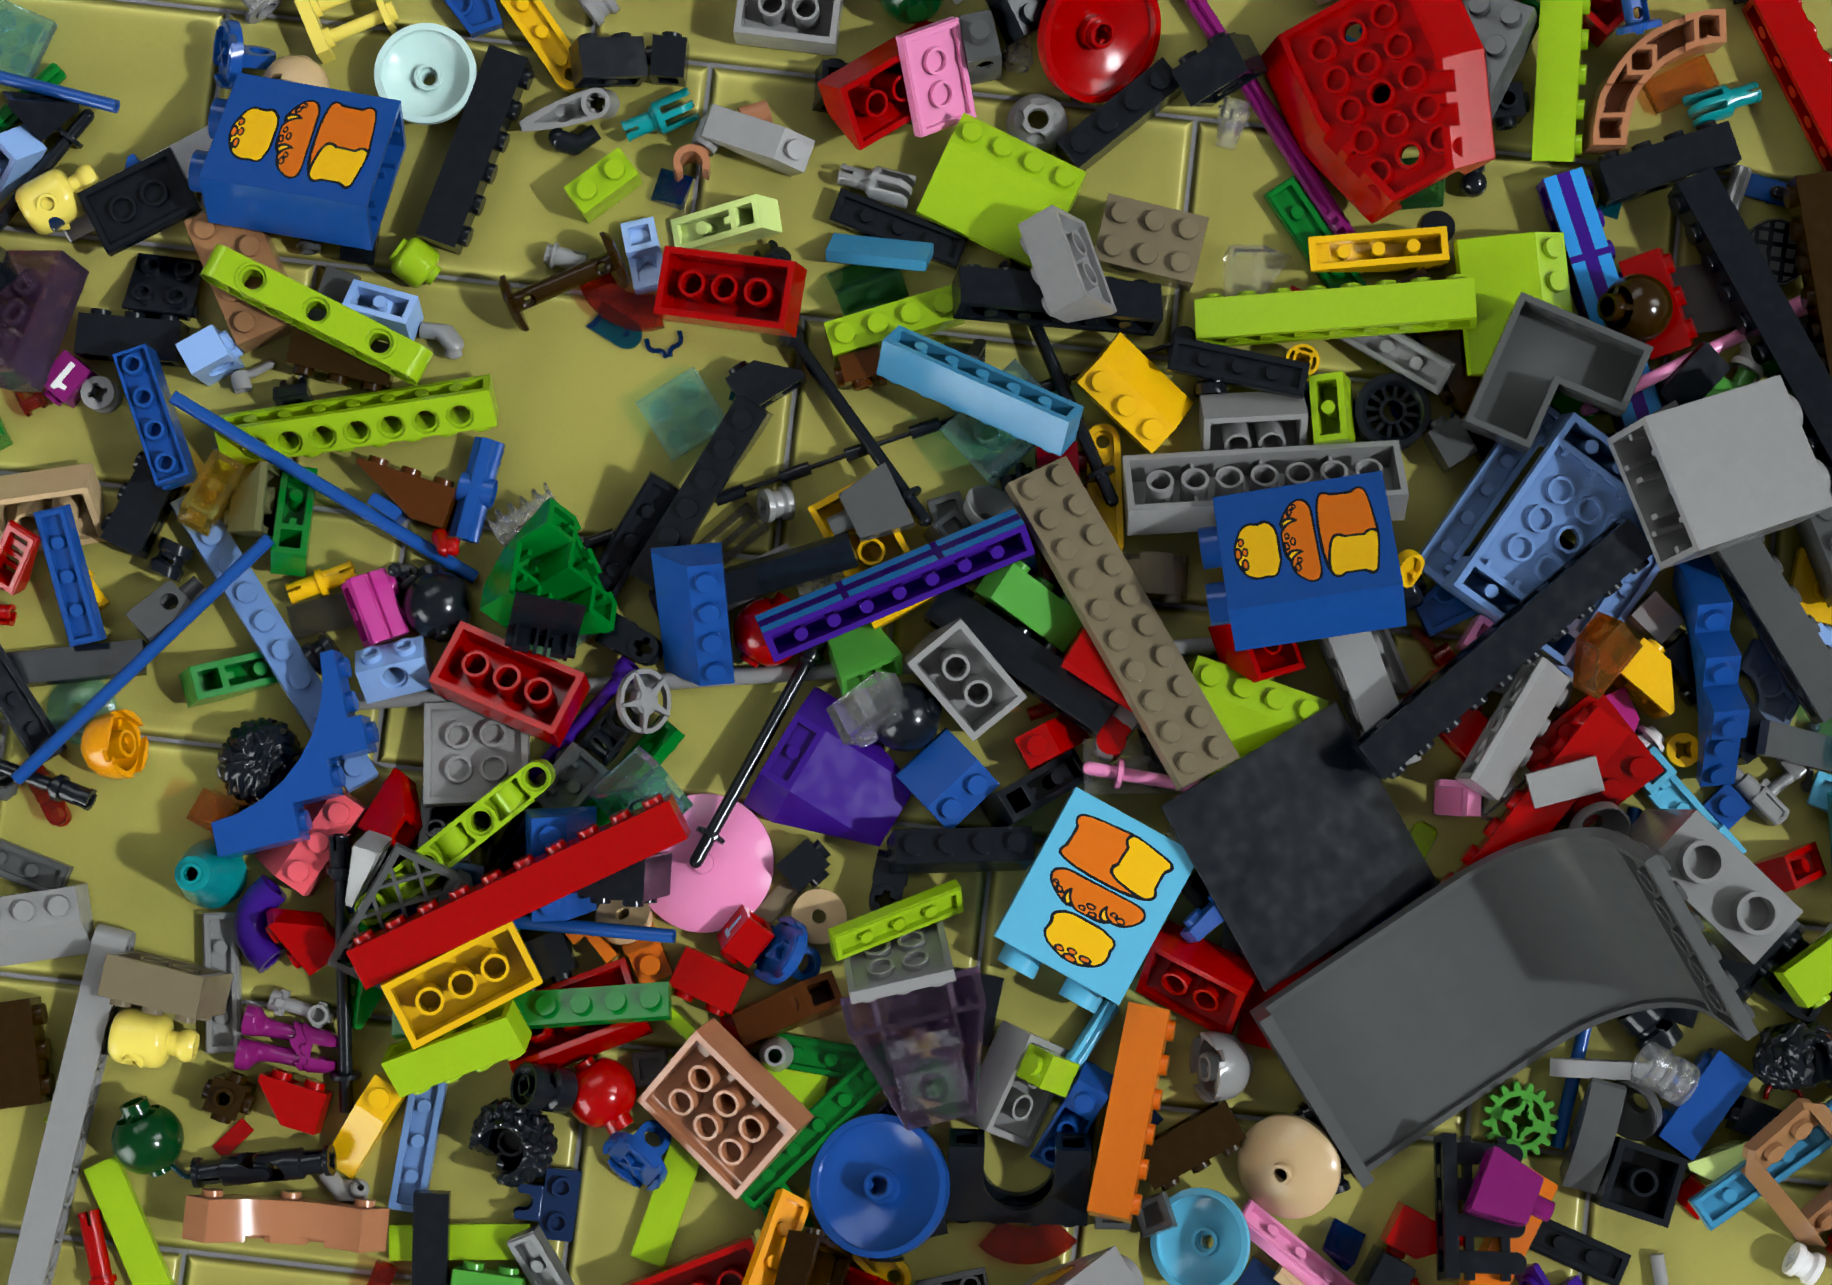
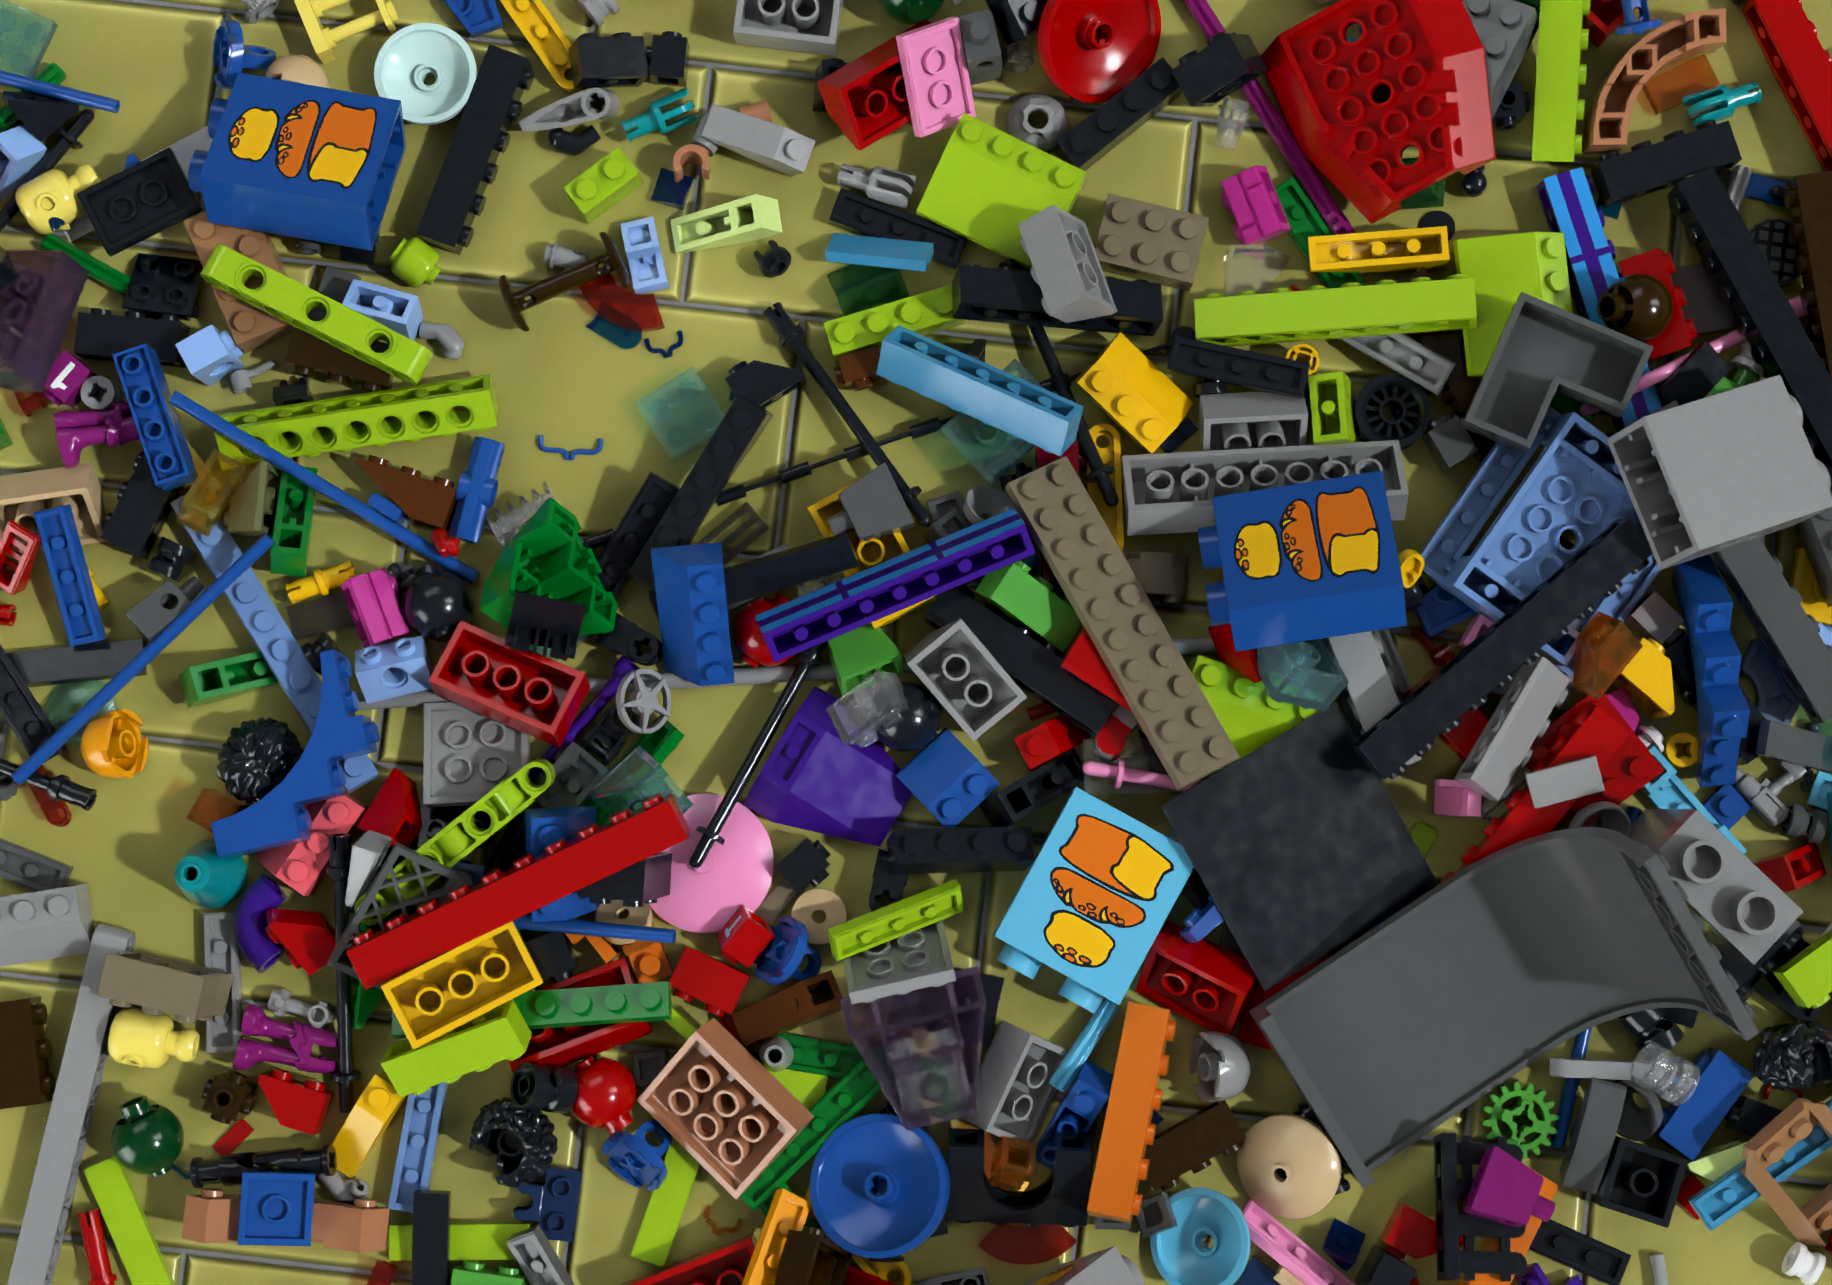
(84, 428): none -> magenta piece
(96, 268): none -> green axle
(276, 1208): none -> blue plate
(565, 453): none -> blue piece
(722, 1229): none -> clear orange piece
(730, 291): red brick -> none
(776, 504): light grey wheel -> none
(1013, 1164): none -> clear orange brick
(1047, 1070): lime brick -> none
(1179, 436): none -> piece
(1254, 206): none -> dark pink brick
(1301, 674): none -> clear light blue slope
(1805, 823): none -> dark grey wheel

